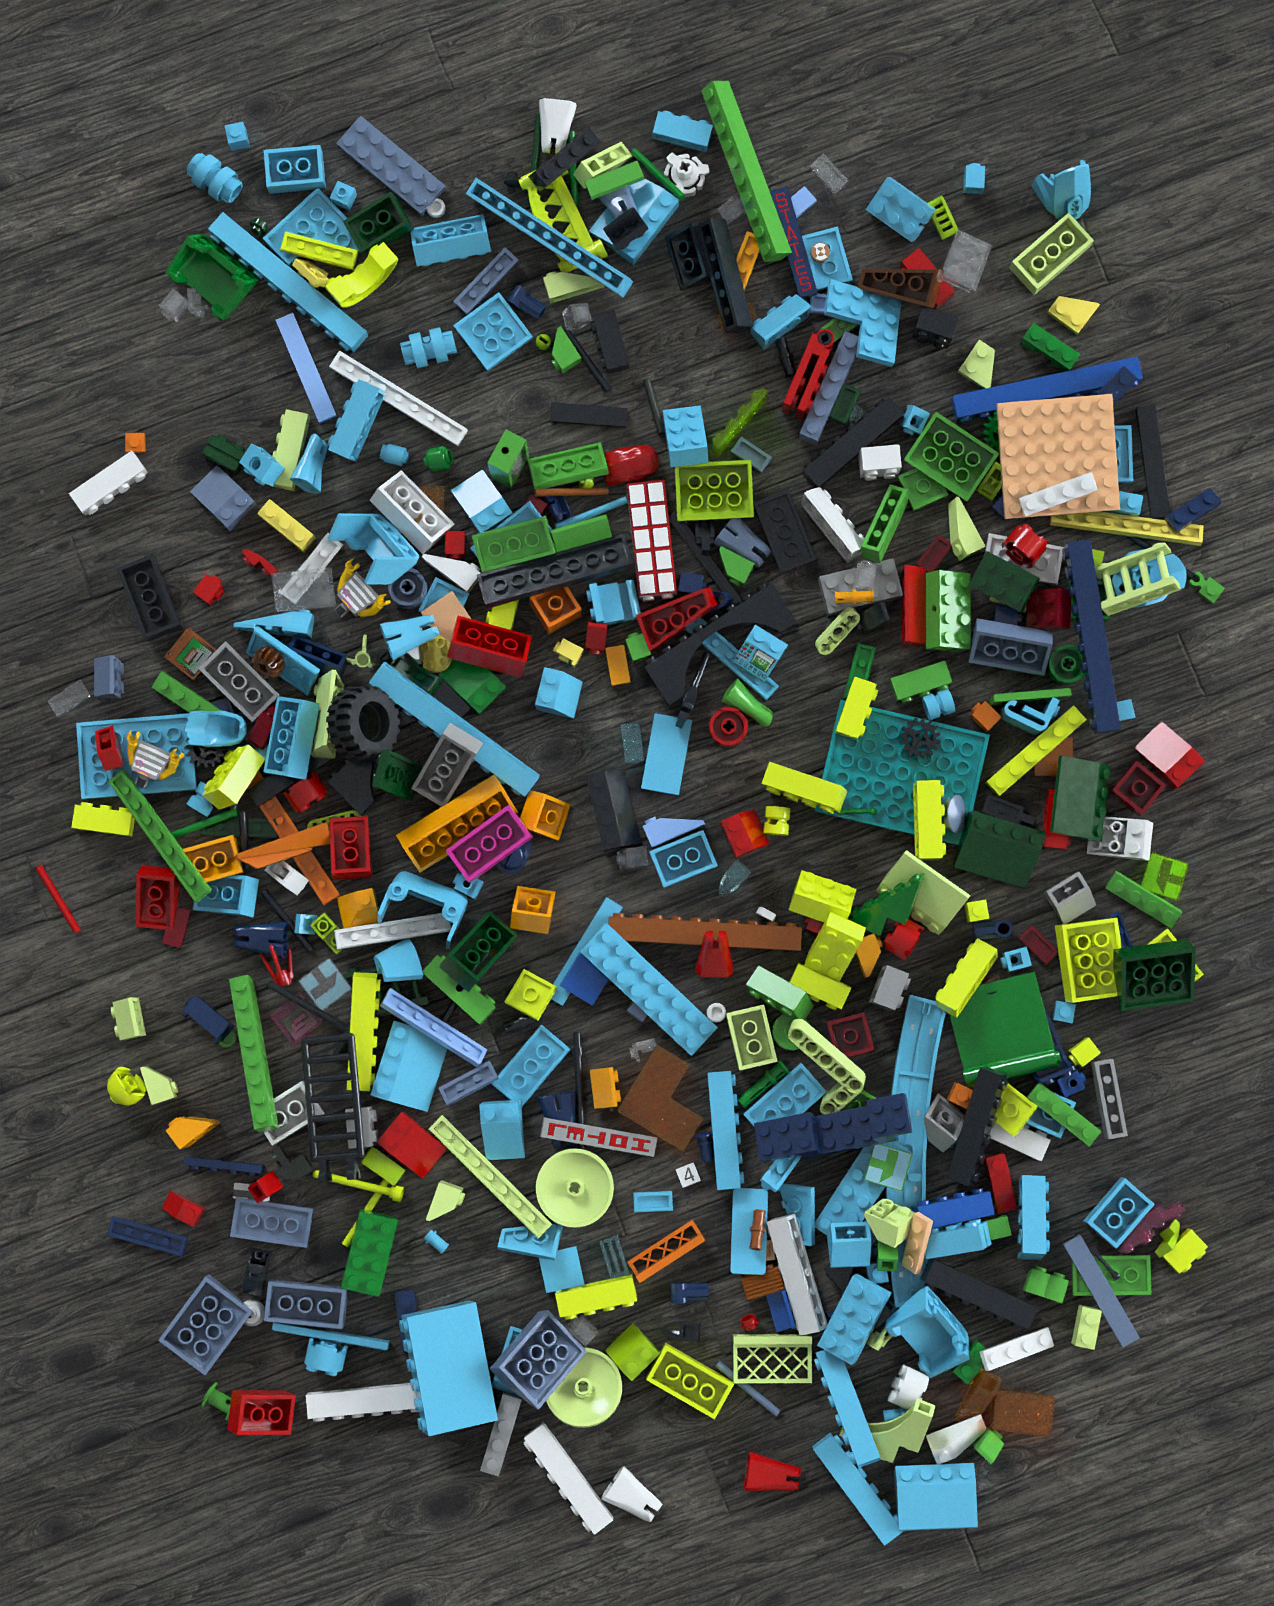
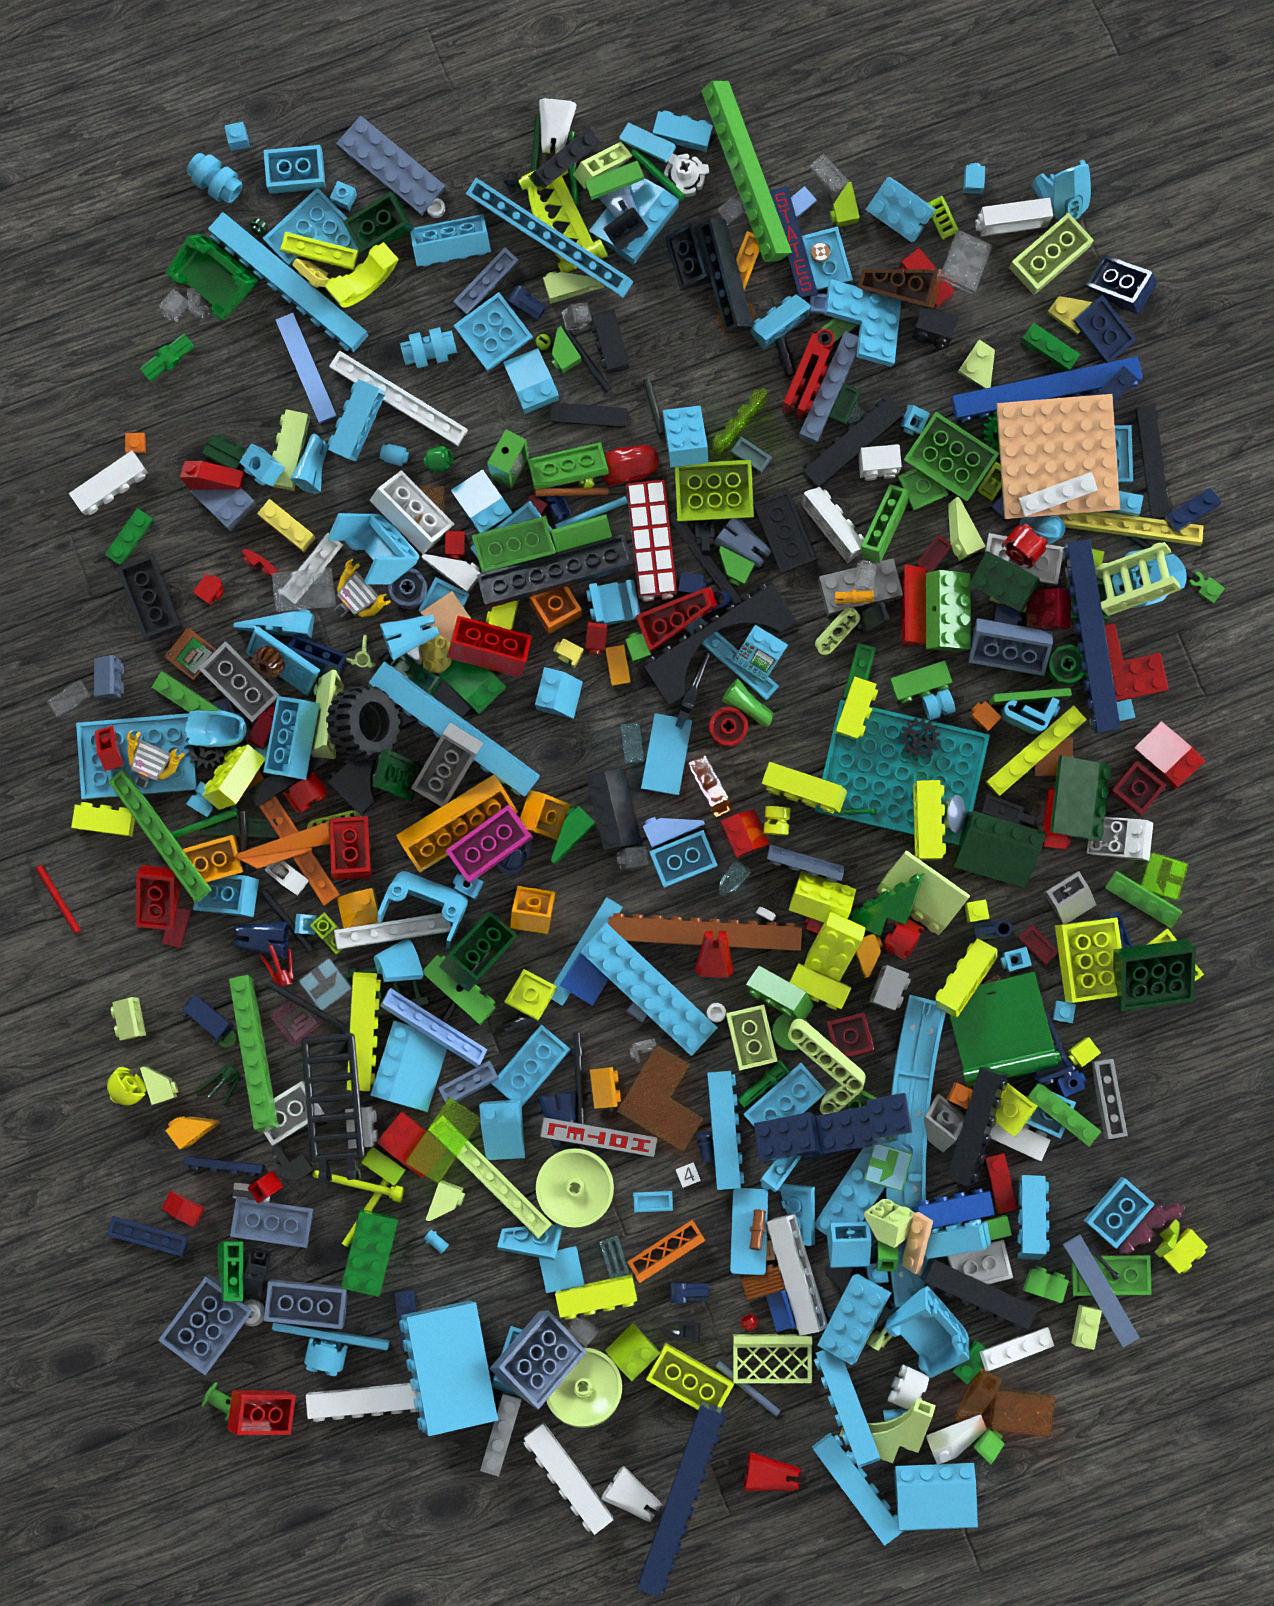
(129, 537): none -> green plate
(167, 357): none -> green piece
(209, 476): none -> red slope
(229, 1075): none -> dark green plant
(231, 1271): none -> green slope
(443, 1140): none -> clear neon green tile
(531, 381): none -> medium azure slope
(573, 830): none -> green slope
(647, 142): none -> medium azure tile
(680, 1499): none -> dark blue brick
(710, 786): none -> clear orange slope
(800, 861): none -> sand blue plate
(845, 208): none -> lime slope
(985, 1265): none -> white tile
(1014, 217): none -> white piece
(1049, 527): none -> medium azure piece
(1104, 329): none -> dark blue plate
(1122, 283): none -> dark blue slope
(1134, 676): none -> red plate

